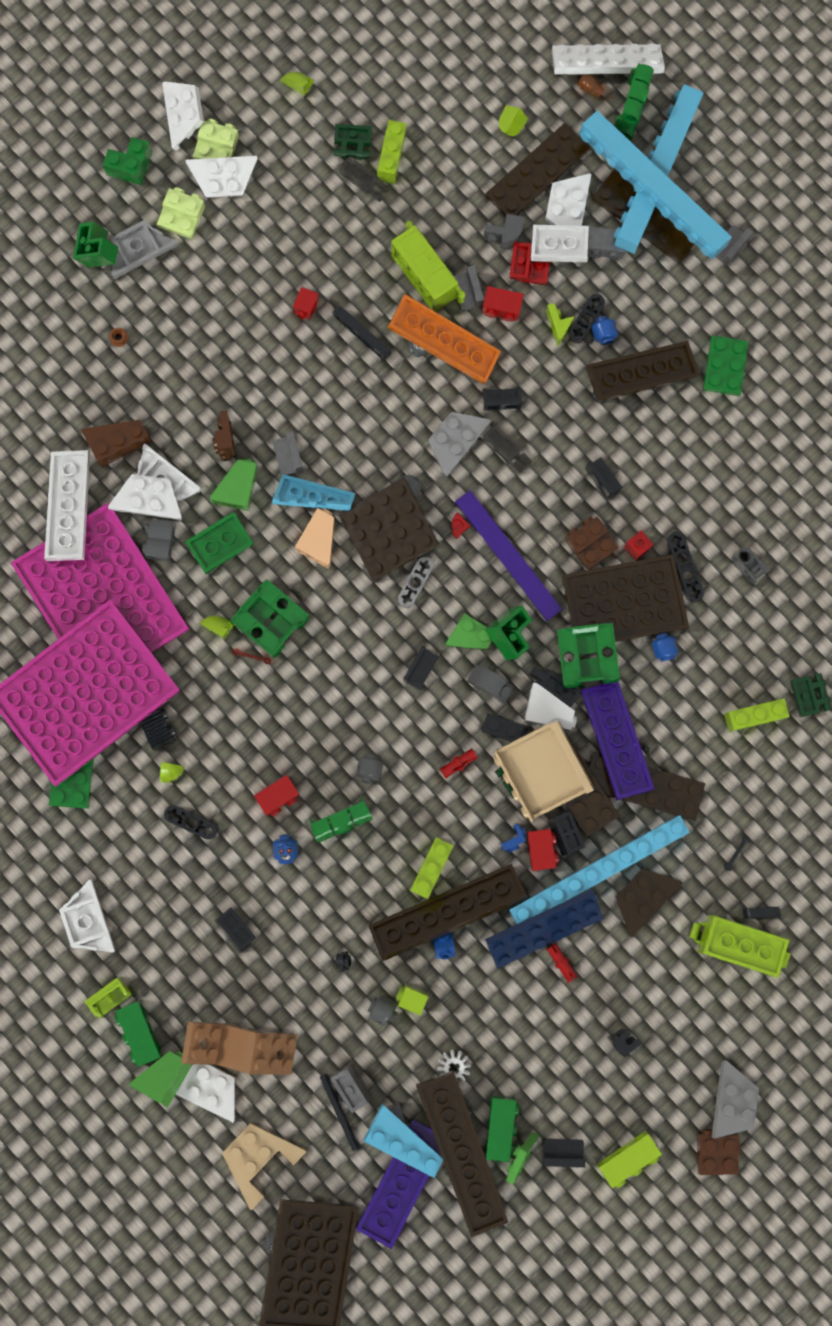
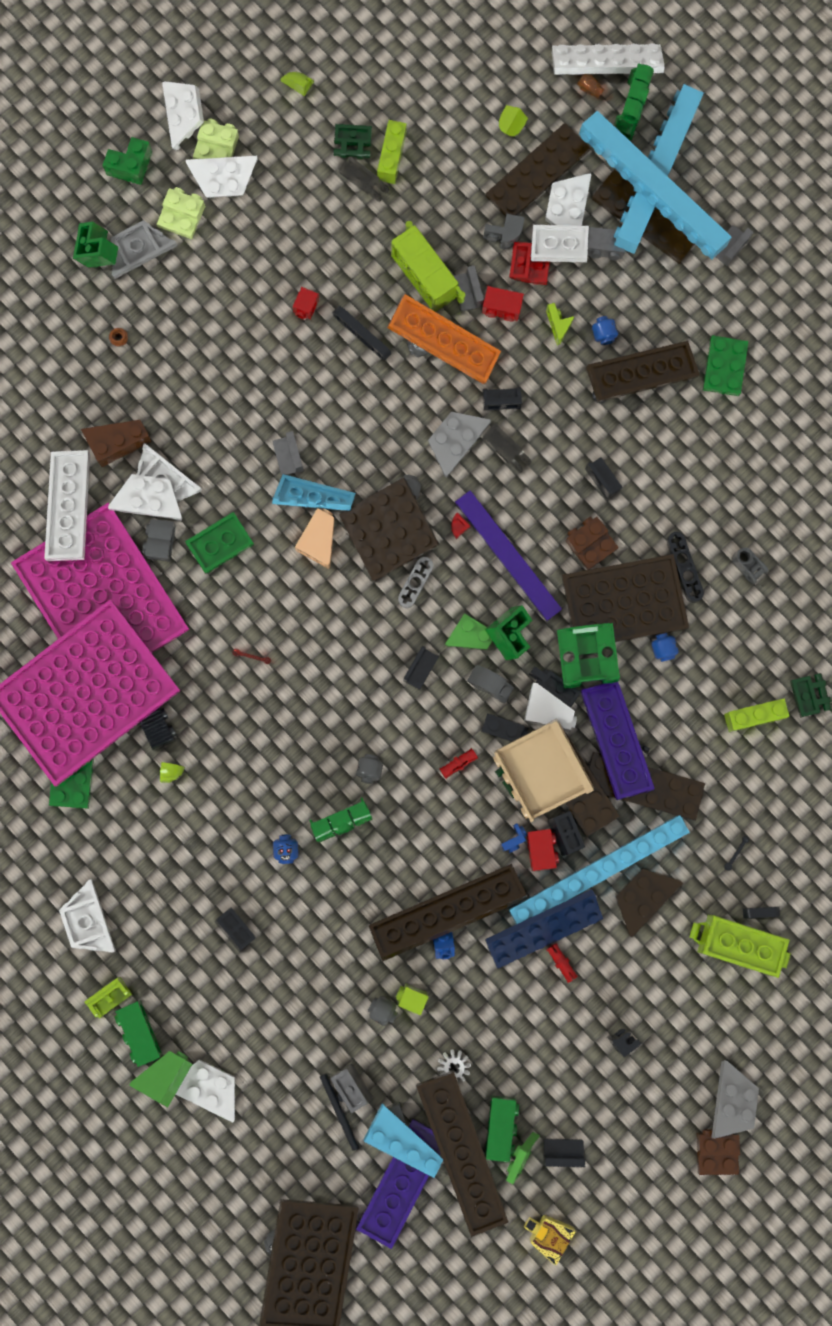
(188, 814): black beam -> none
(217, 625): lime brick -> none
(223, 440): reddish brown plate -> none
(237, 486): bright green slope -> none
(239, 1048): medium nougat bracket -> none
(251, 1153): tan wing -> none
(259, 609): green piece -> none
(277, 796): red brick -> none
(343, 961): black plate -> none
(431, 868): lime brick -> none
(550, 1236): none -> torso
(597, 310): black beam -> none
(629, 1160): lime brick -> none
(638, 545): red brick -> none

